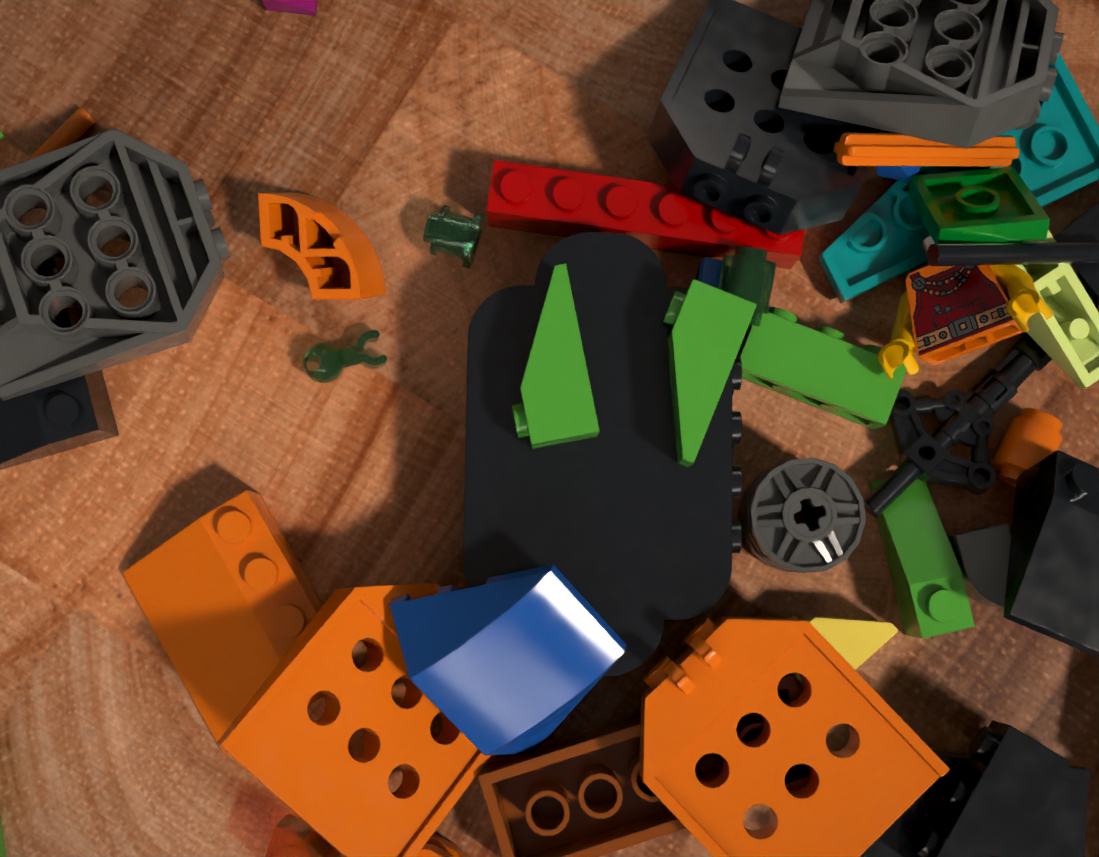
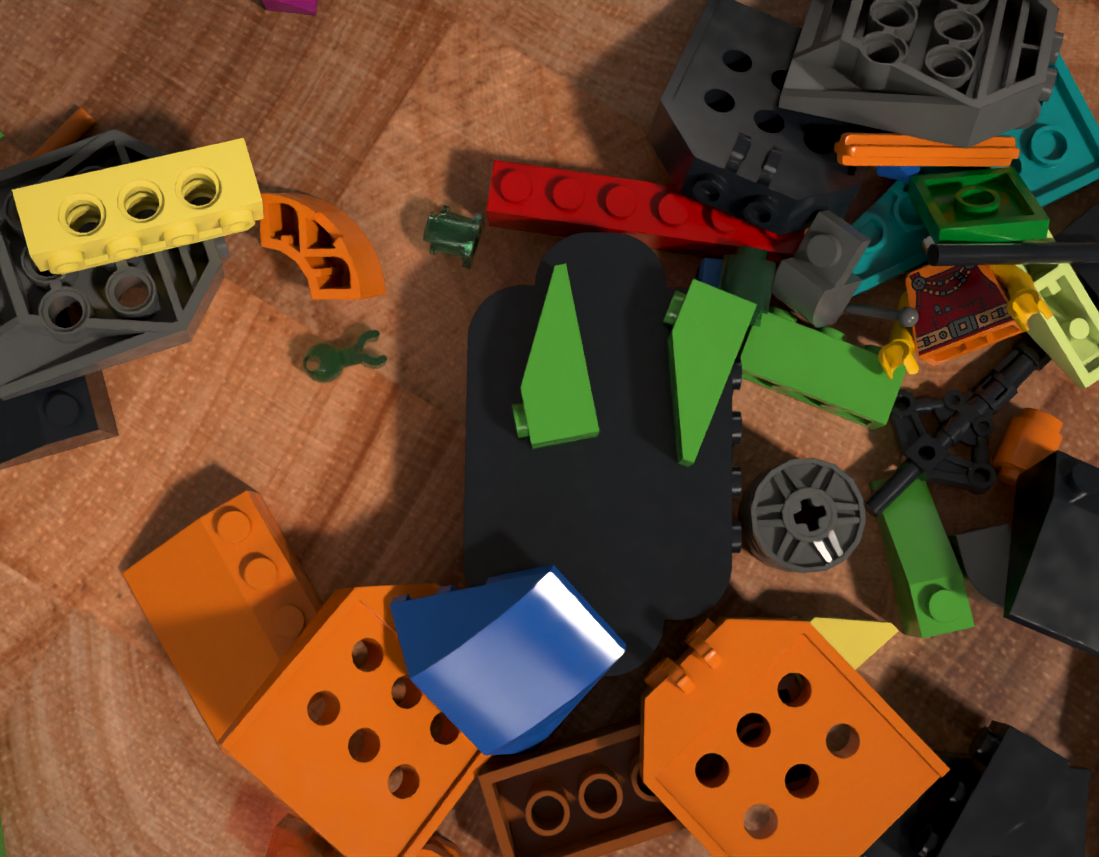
(113, 196): none -> light yellow brick
(820, 273): none -> dark grey brick
(906, 316): none -> dark grey hinge

